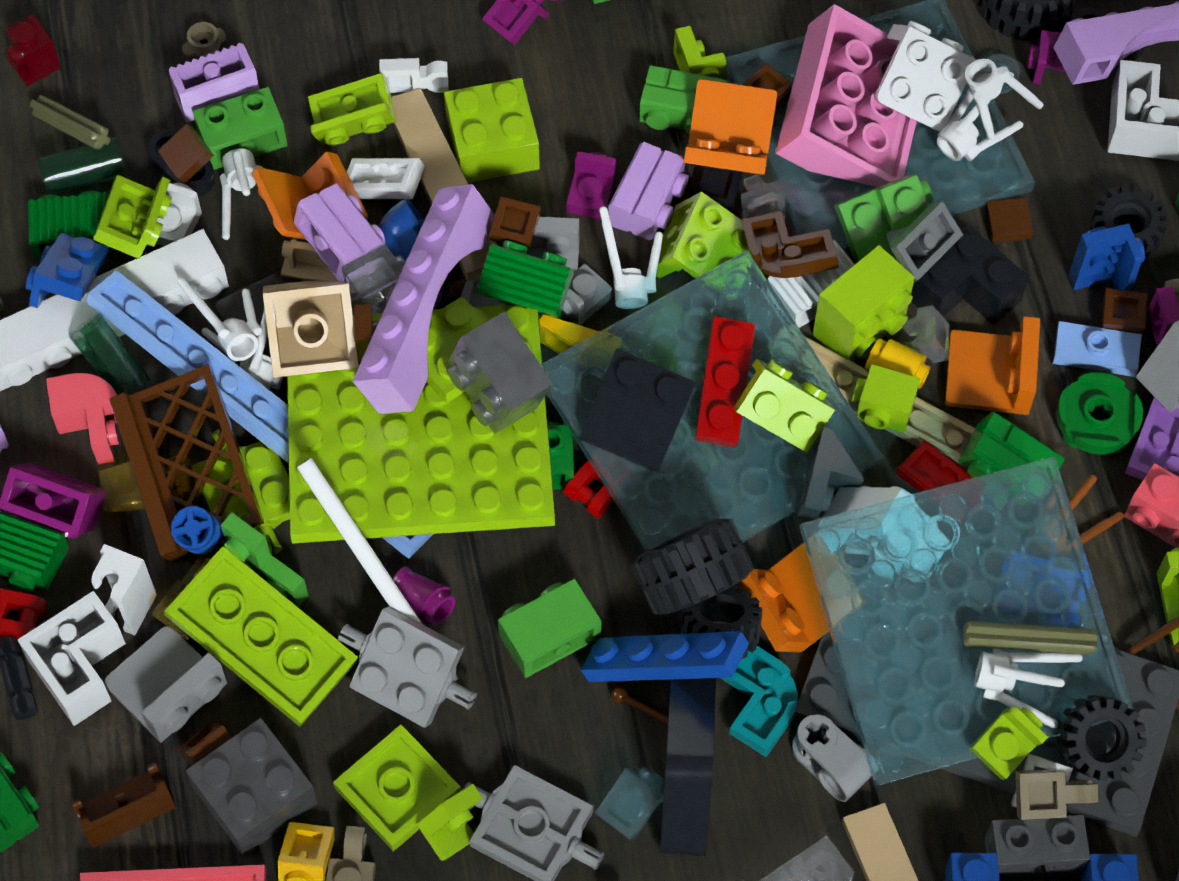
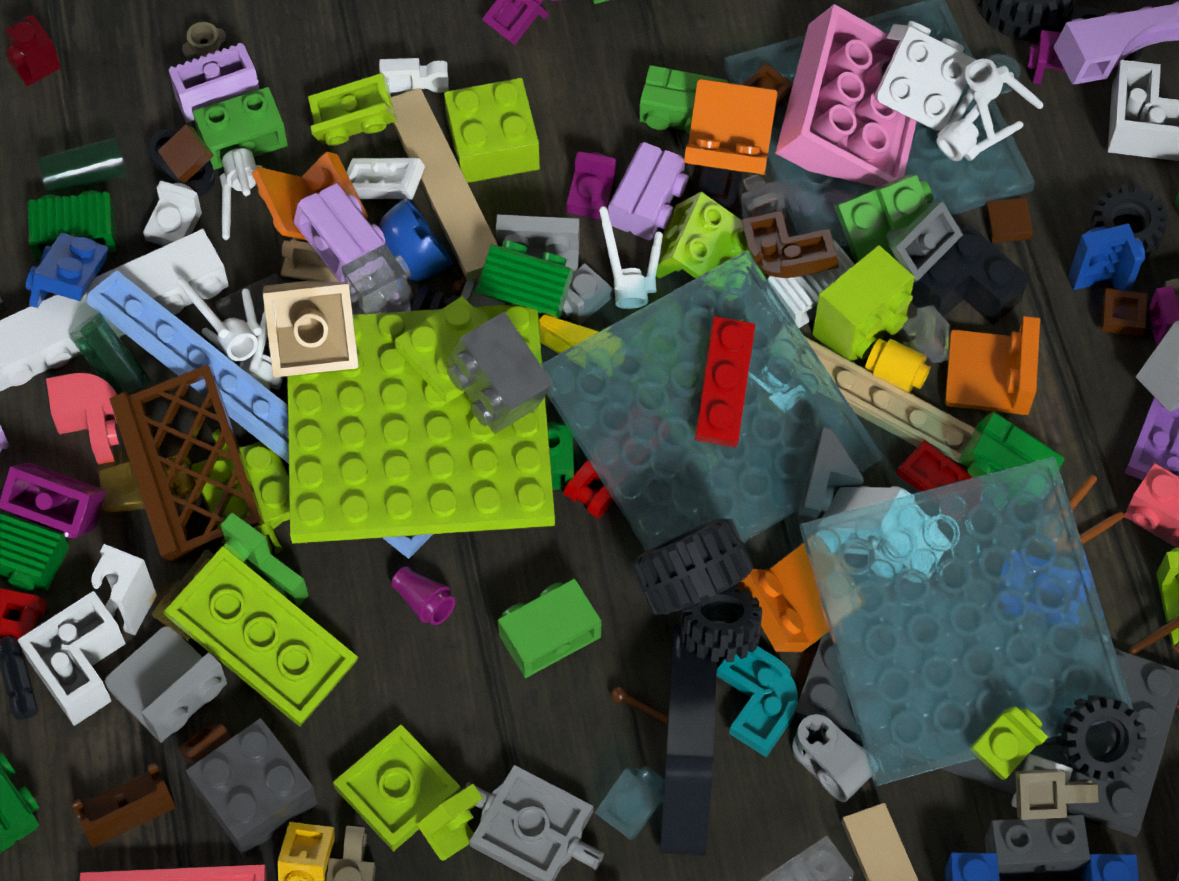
(70, 122): olive axle -> none
(132, 216): lime bracket -> none
(188, 526): blue wheel -> none
(355, 539): white bar -> none
(364, 328): reddish brown plate -> none
(396, 357): lavender arch -> none
(407, 667): light grey plate -> none
(515, 222): reddish brown plate -> none
(637, 410): black slope -> none
(665, 657): blue plate -> none
(692, 57): lime bracket -> none
(784, 405): bracket -> none
(886, 398): lime brick -> none
(998, 673): white plant -> none
(1029, 637): olive axle -> none
(1092, 435): green plate -> none
(1097, 349): light blue plate -> none

